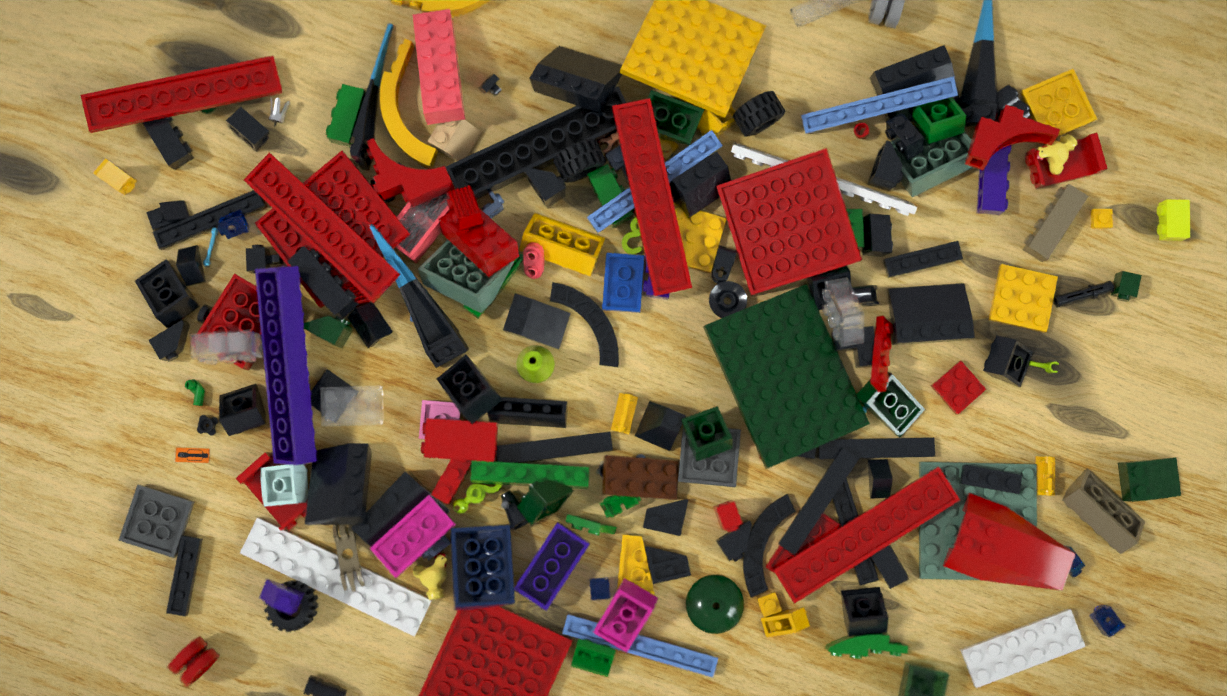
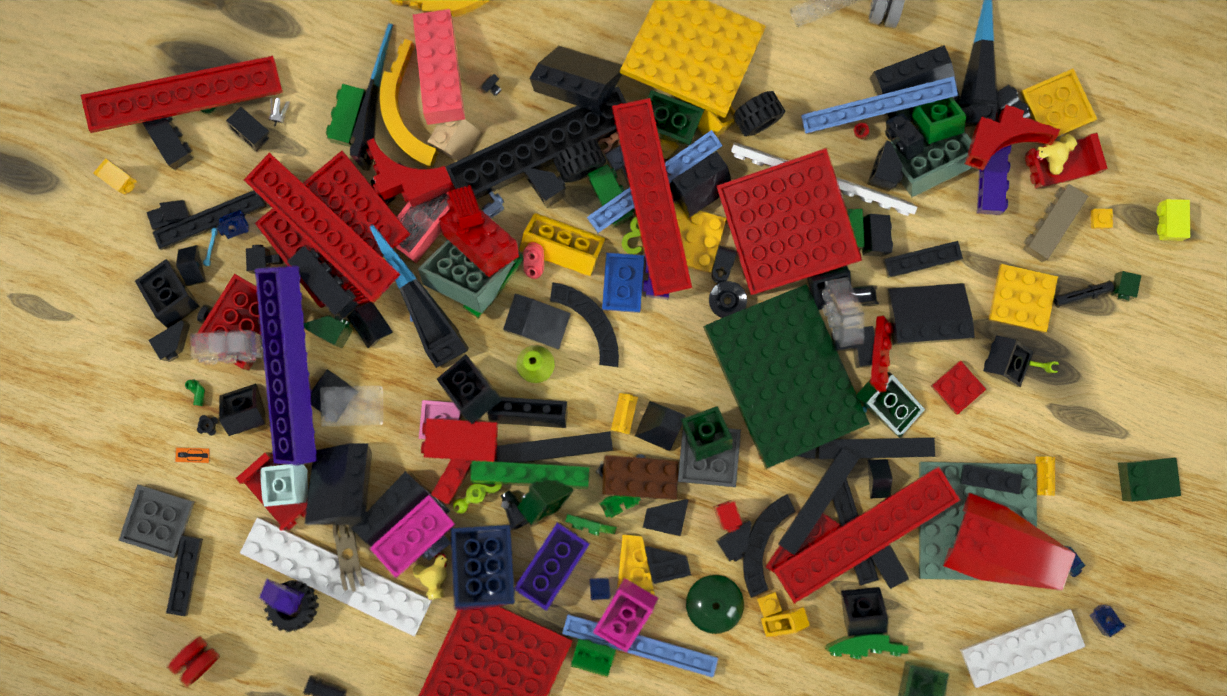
(1104, 511): dark tan slope -> none

